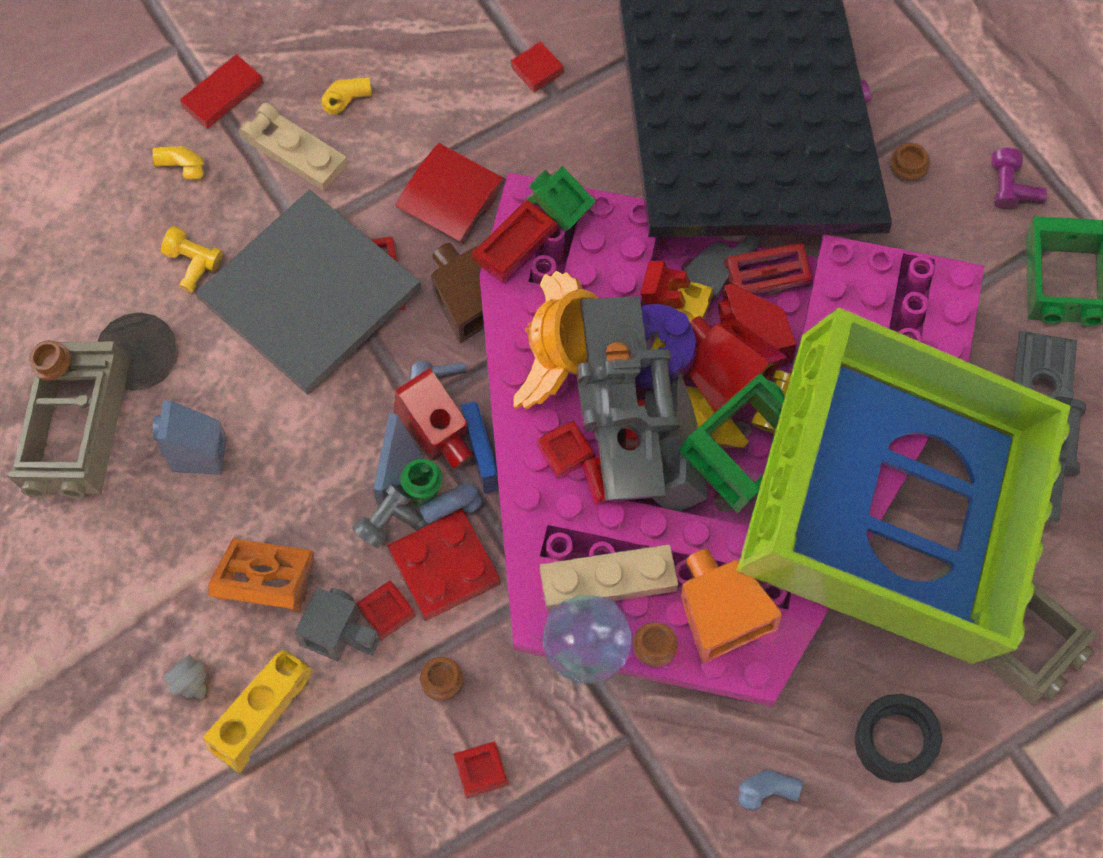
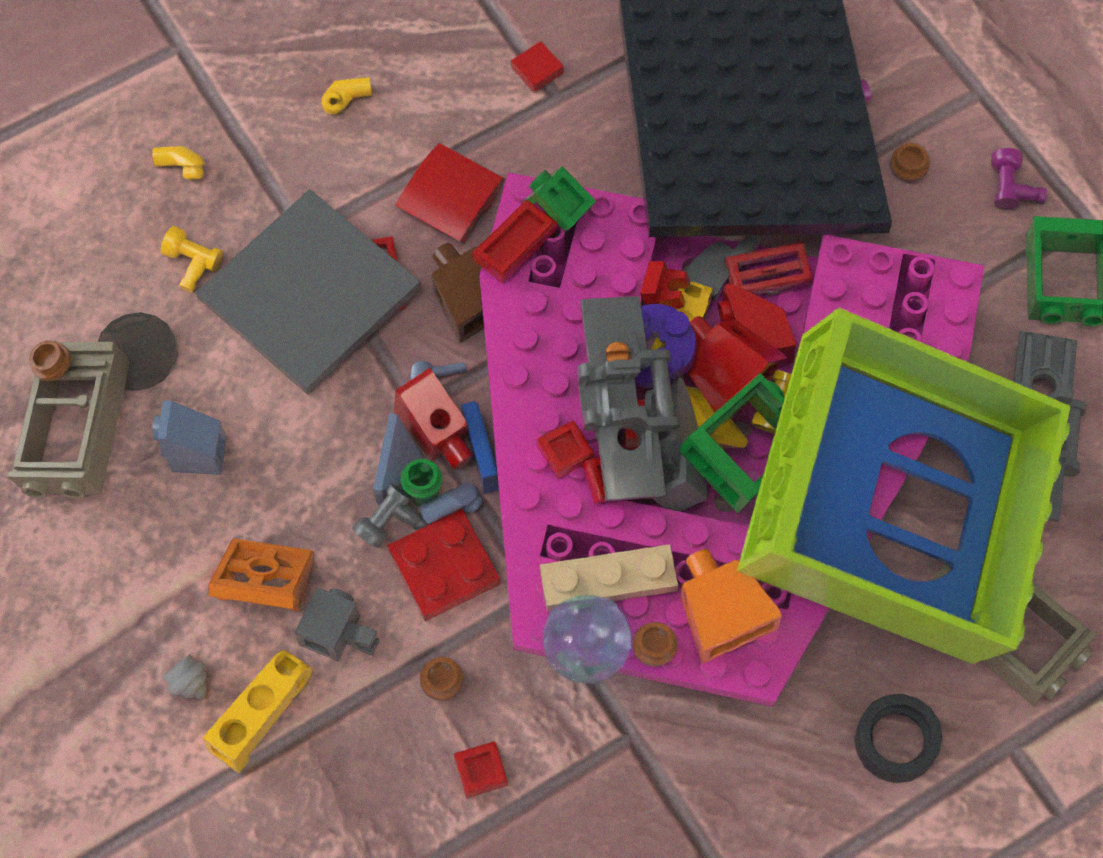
(221, 91): red tile -> none
(294, 147): tan plate -> none
(385, 609): red tile -> none
(554, 338): light orange helmet -> none
(765, 784): sand blue arm -> none

